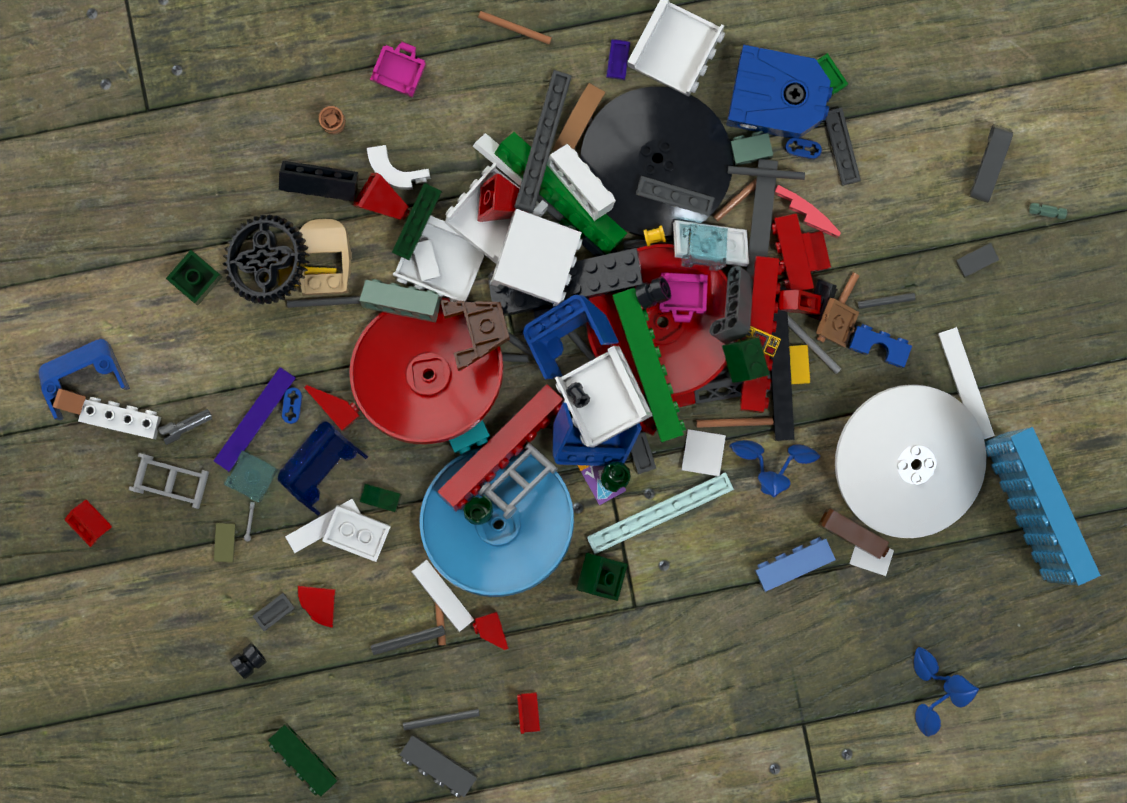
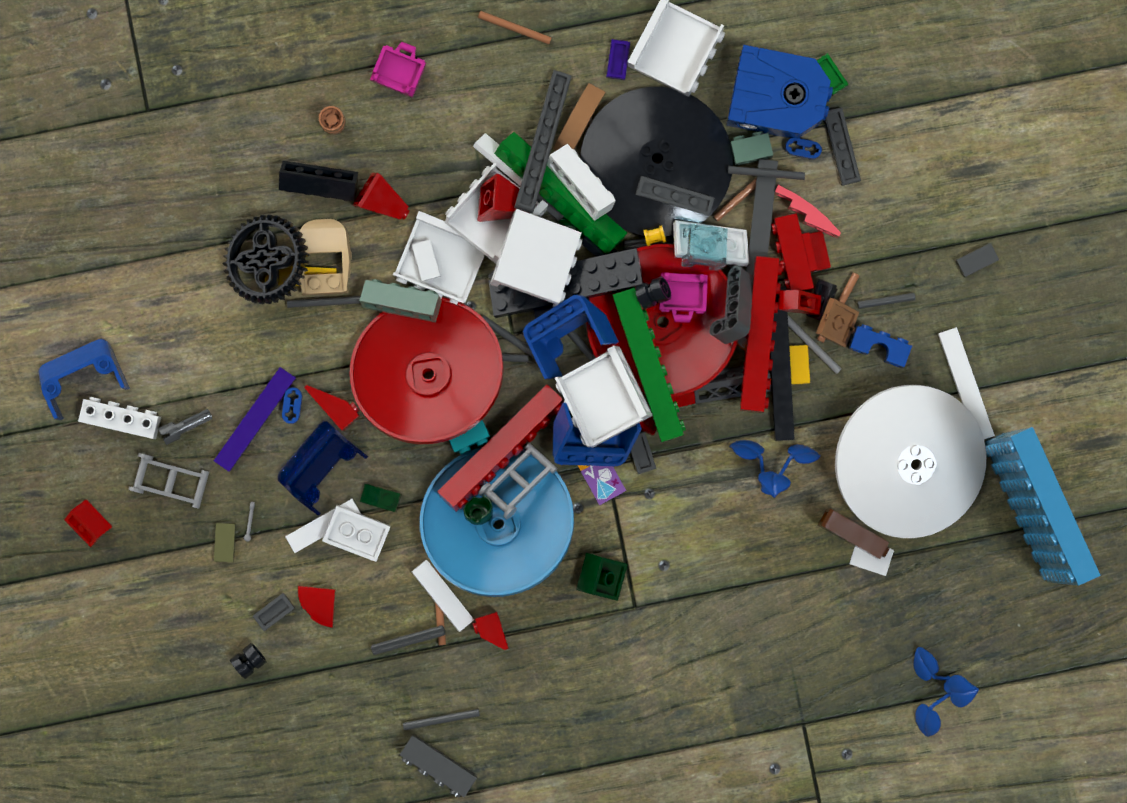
(69, 401): nougat slope -> none
(194, 277): dark green brick -> none
(251, 476): clear light blue panel -> none
(303, 760): dark green brick -> none
(397, 179): white arch -> none
(417, 221): dark green fence -> none
(485, 326): reddish brown wing -> none
(528, 712): red panel -> none
(576, 391): black bush -> none
(615, 476): dark green hair -> none
(660, 513): light aqua tile -> none
(703, 452): white sticker -> none
(734, 422): nougat bar -> none
(746, 359): dark green slope -> none
(769, 342): tile -> none
(795, 564): medium blue brick -> none
(991, 164): dark grey beam -> none
(1046, 210): sand green axle -> none

